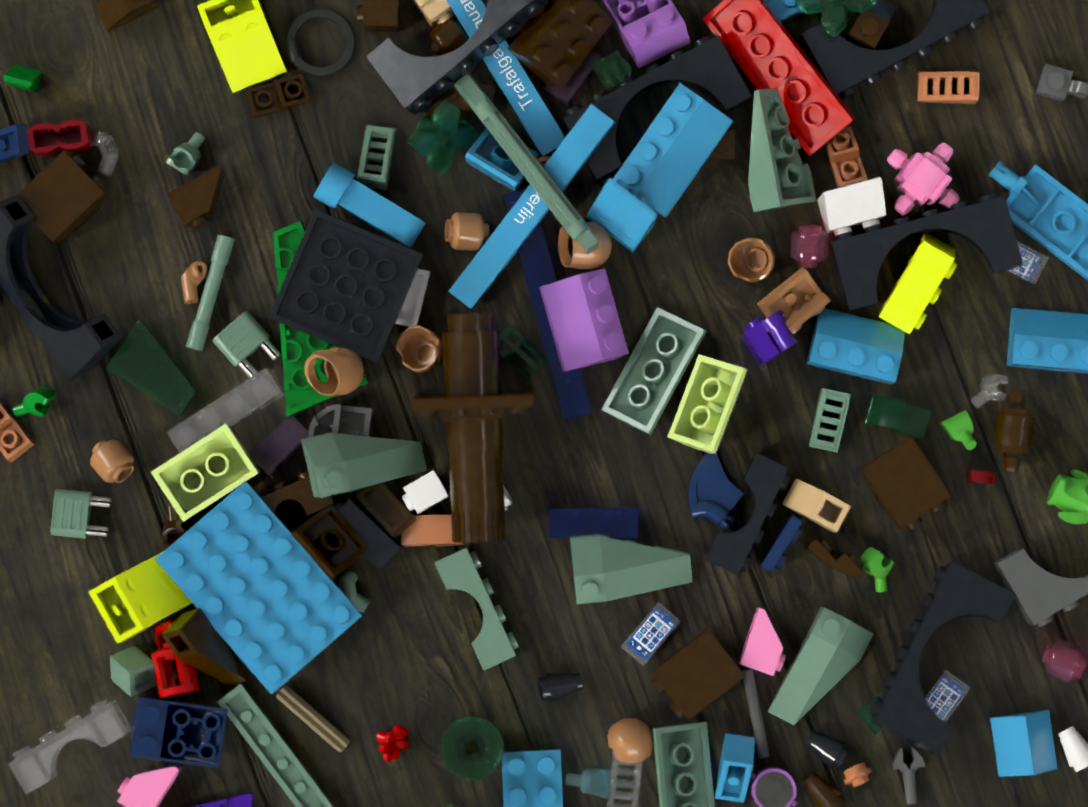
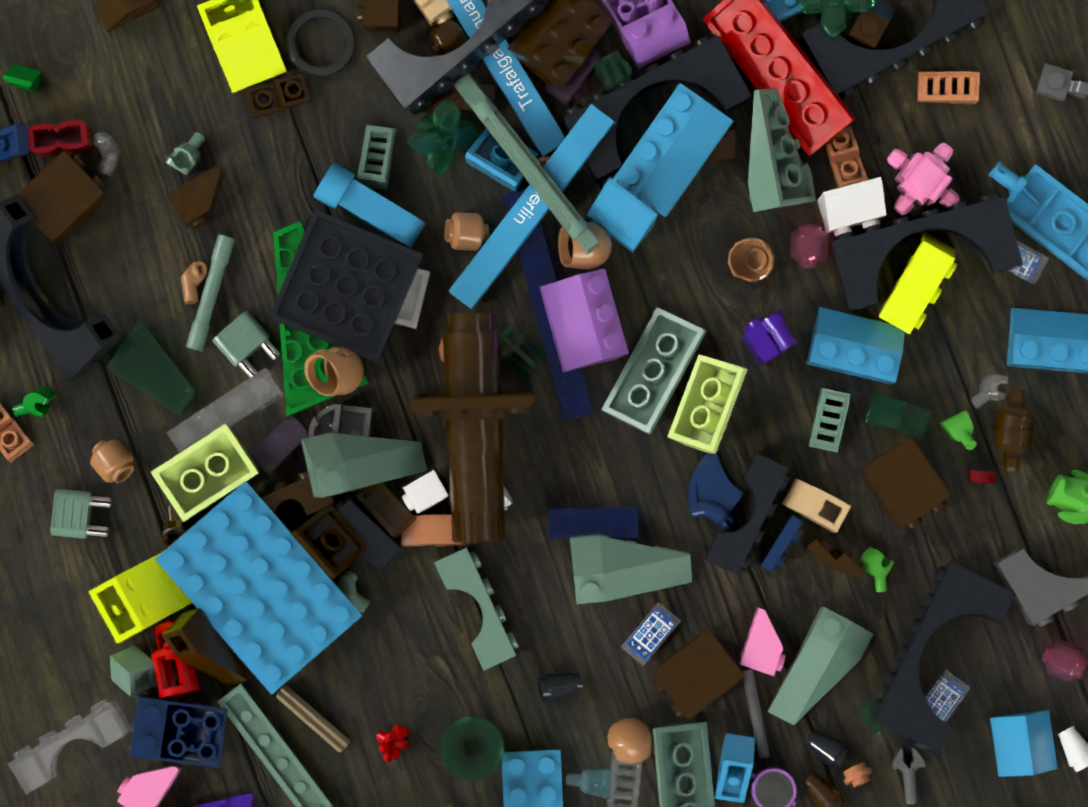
(419, 349): medium nougat hair -> none
(796, 298): medium nougat bracket -> none

